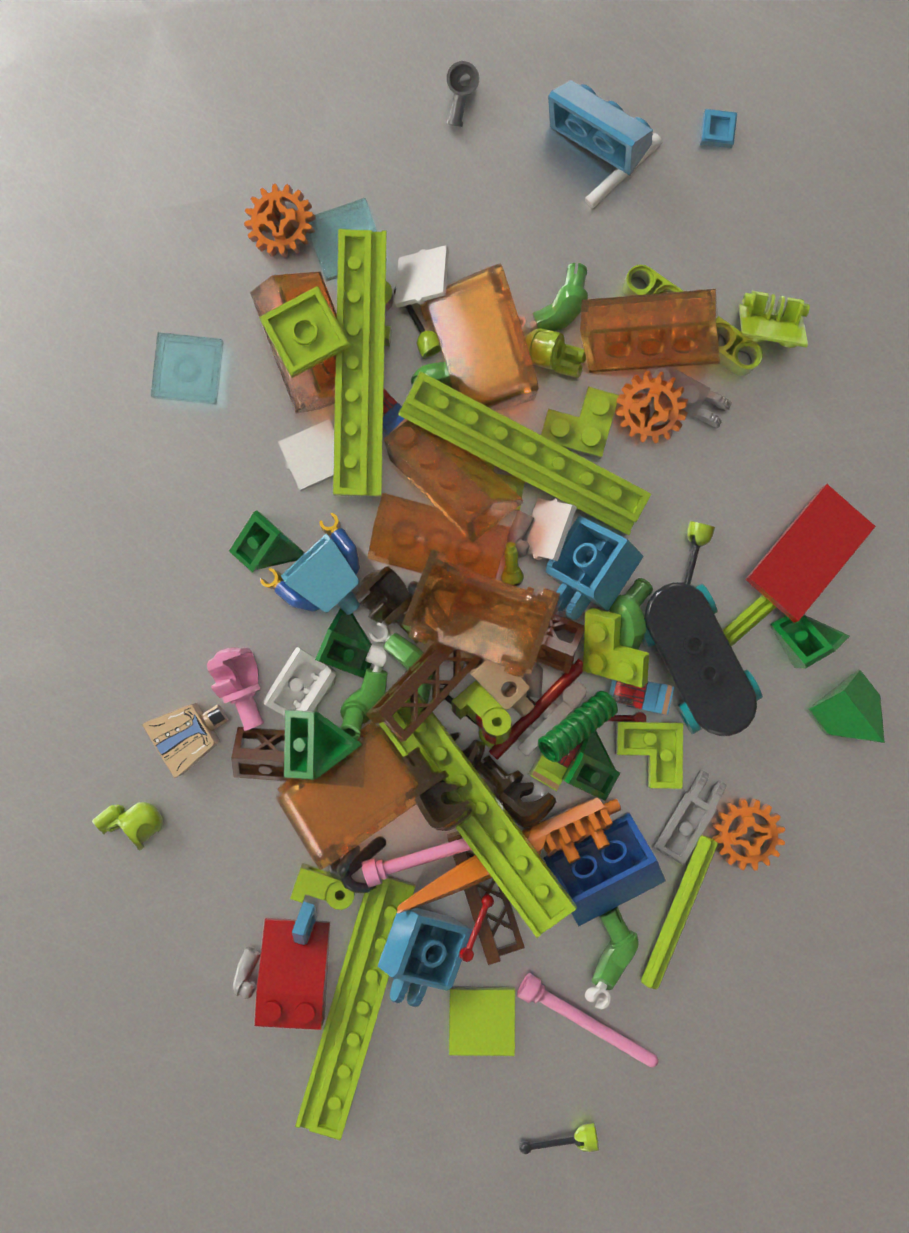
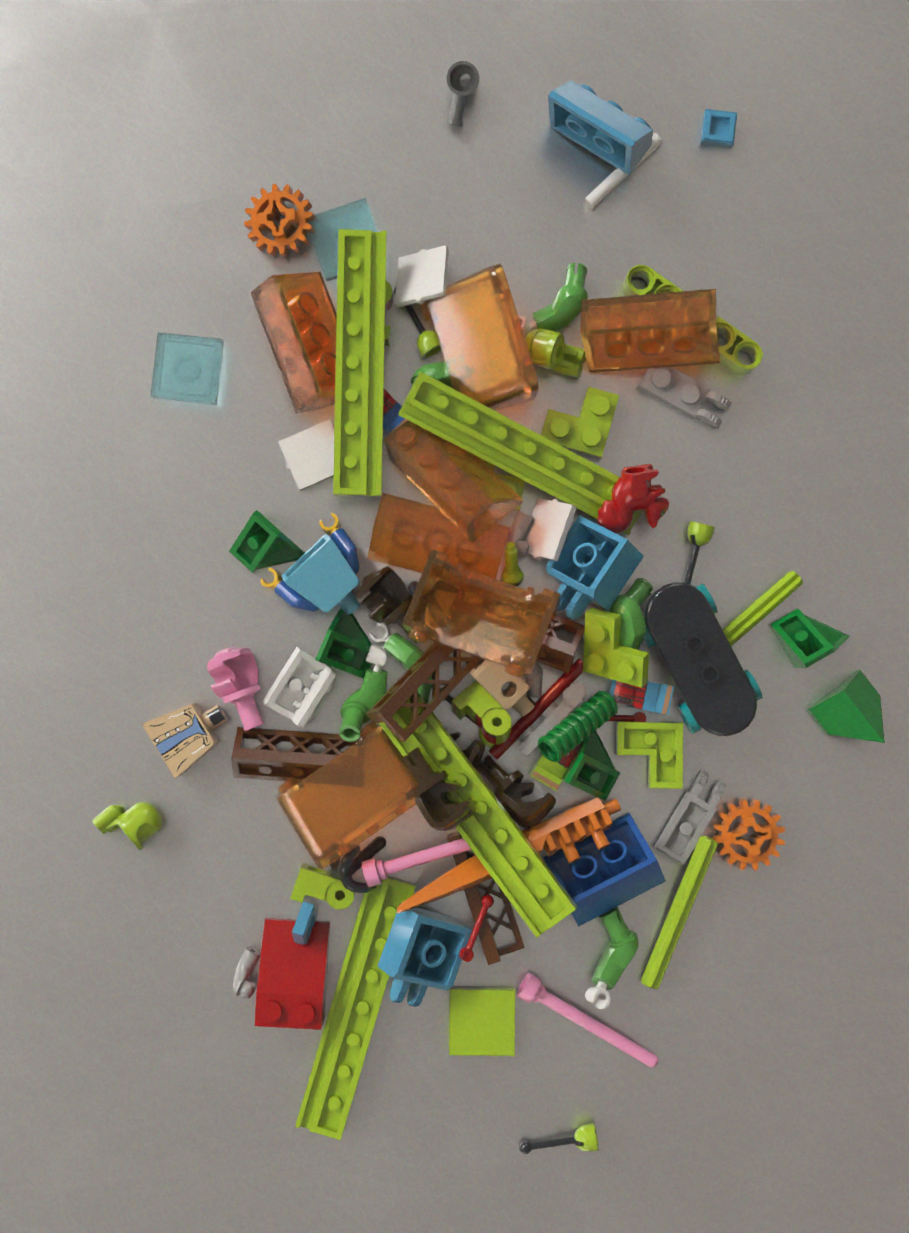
(304, 331): lime tile -> none
(313, 744): green slope -> none
(633, 493): none -> red animal
(640, 406): orange gear -> none
(773, 325): lime hinge -> none
(810, 553): red tile -> none

